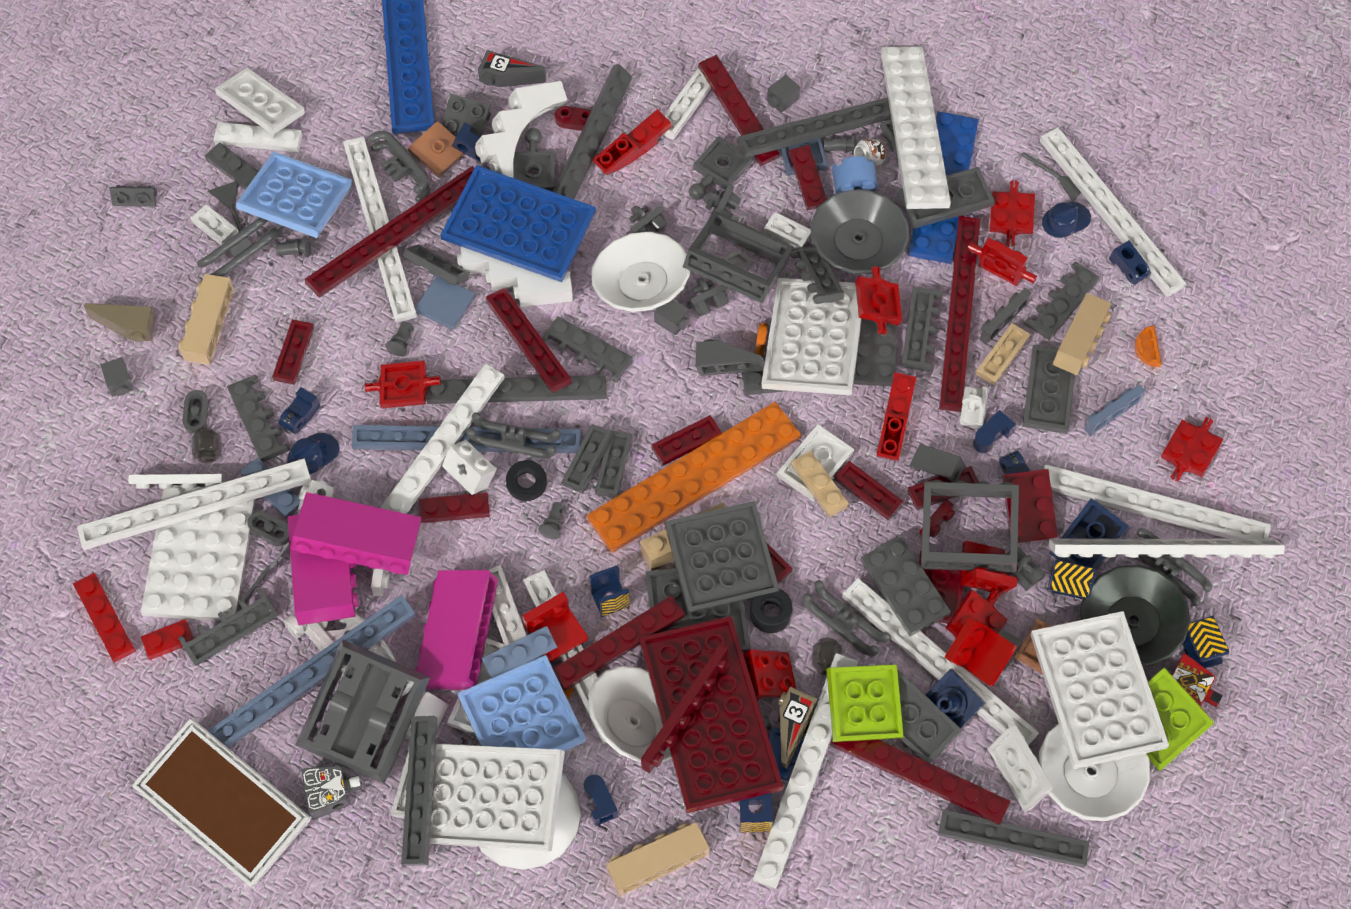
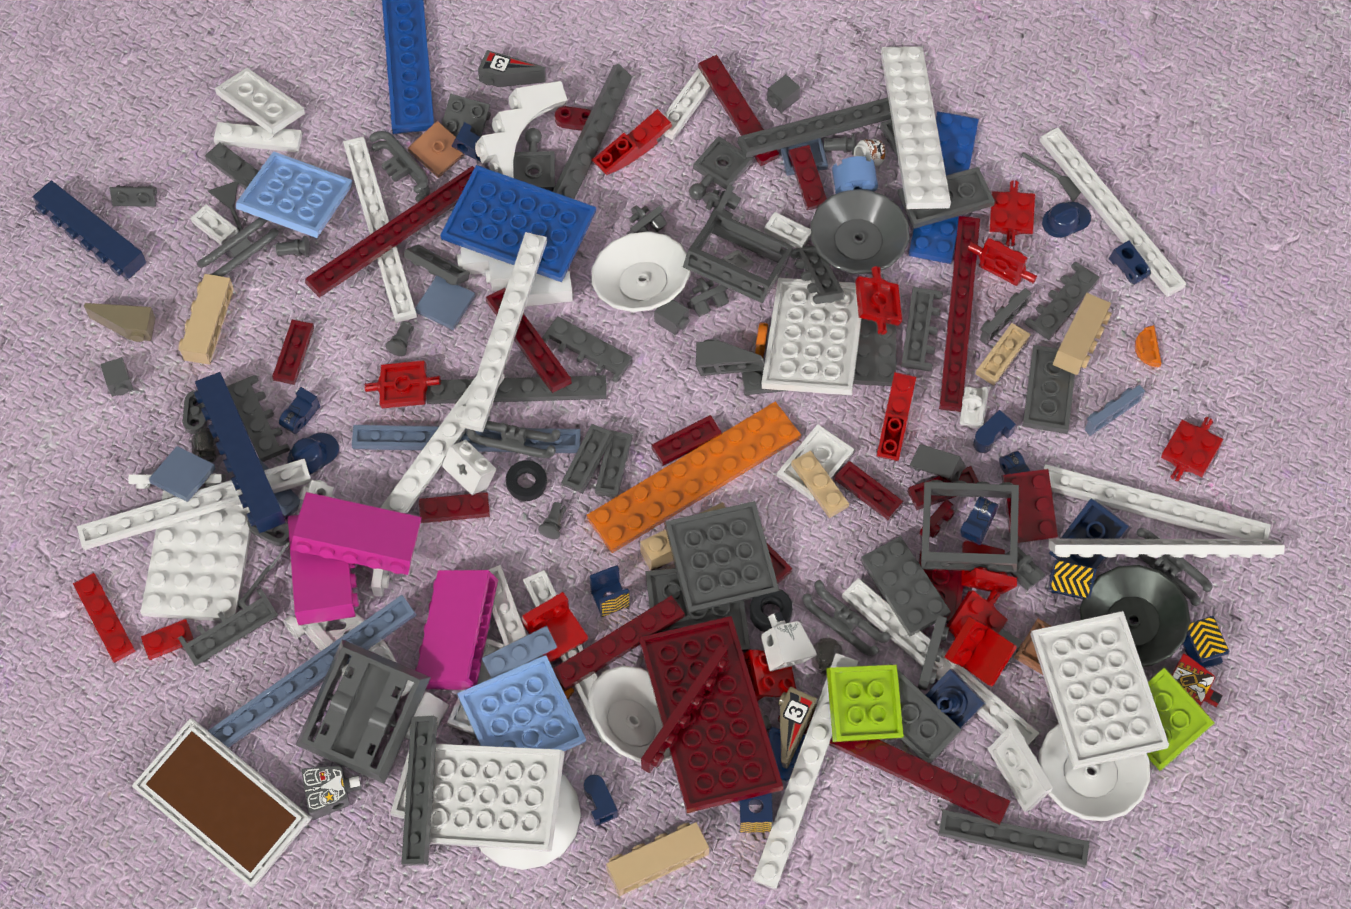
(89, 230): none -> dark blue brick
(182, 473): none -> sand blue tile
(239, 452): none -> dark blue brick
(503, 332): none -> white plate
(786, 643): none -> white torso
(933, 653): none -> dark grey plate
(979, 520): none -> dark blue leg

